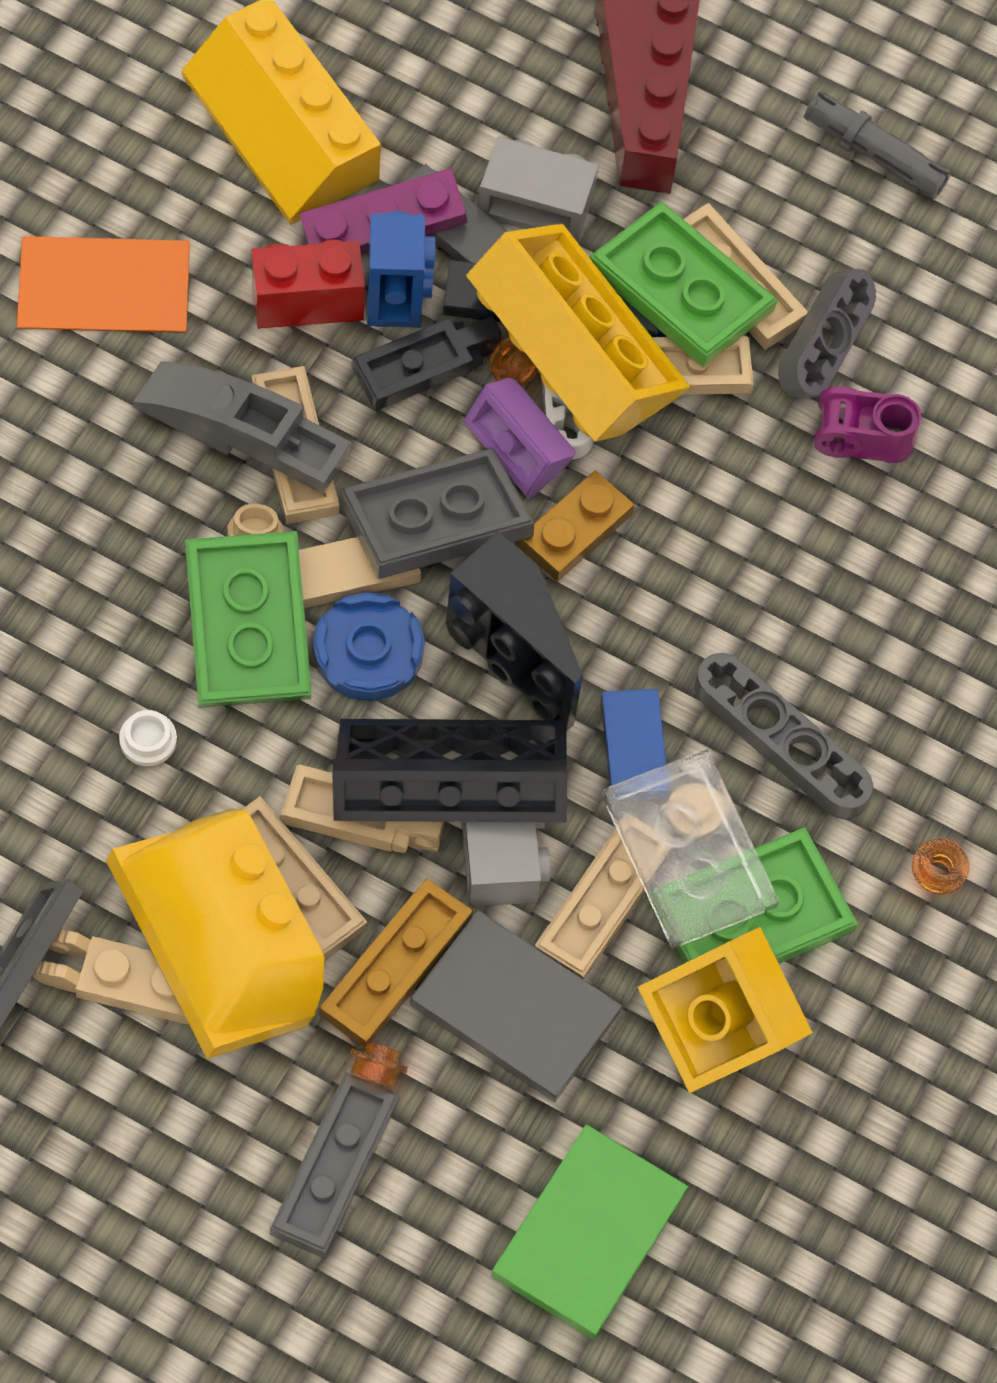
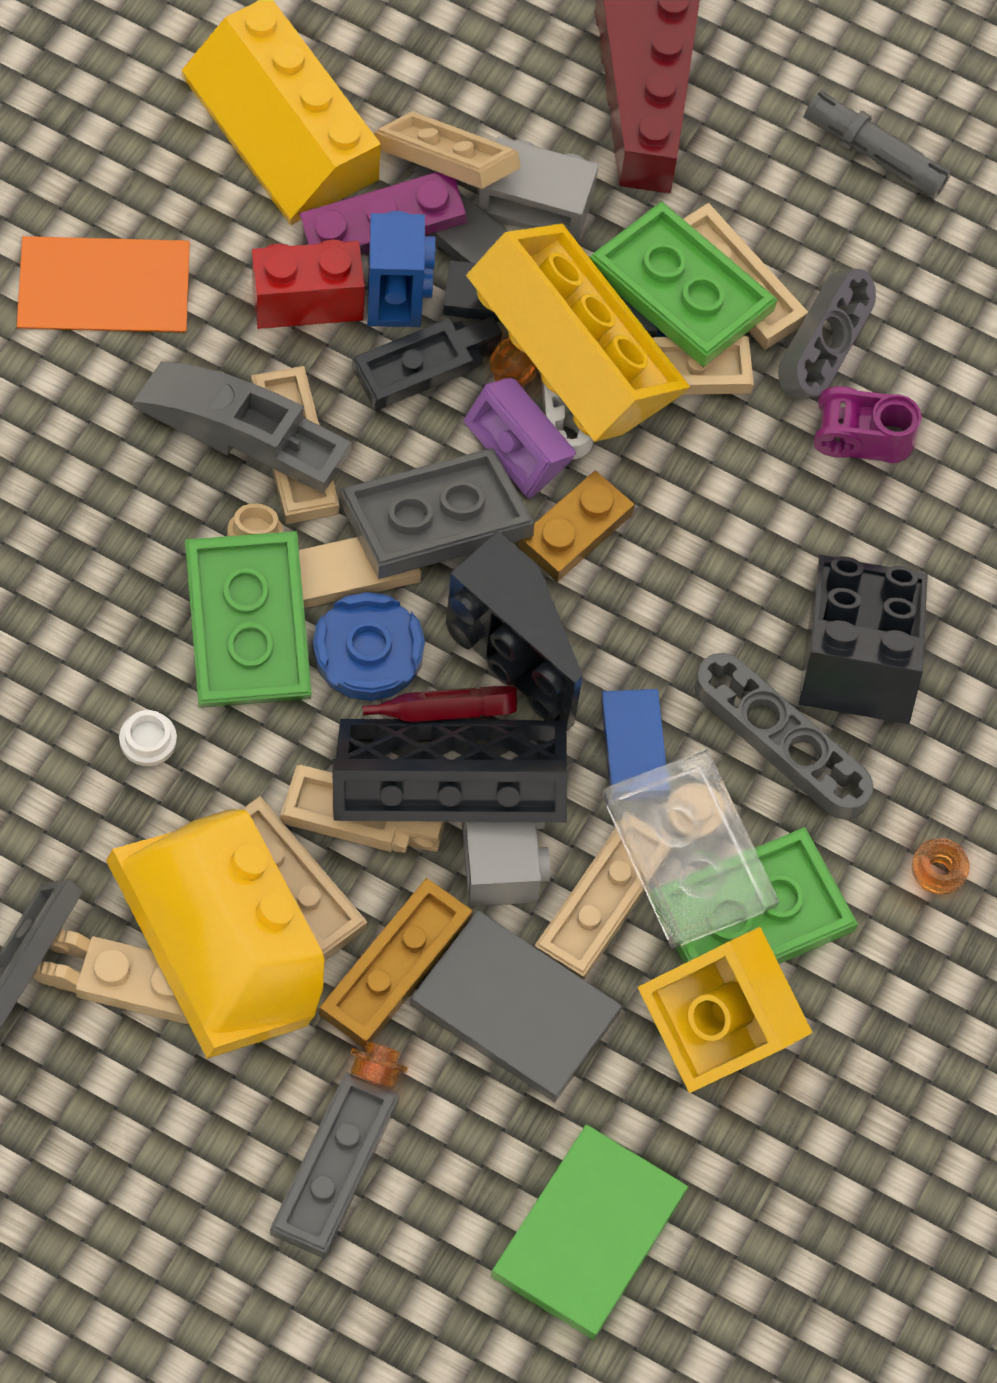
(448, 149): none -> tan tile
(448, 704): none -> dark red piece
(865, 639): none -> black slope

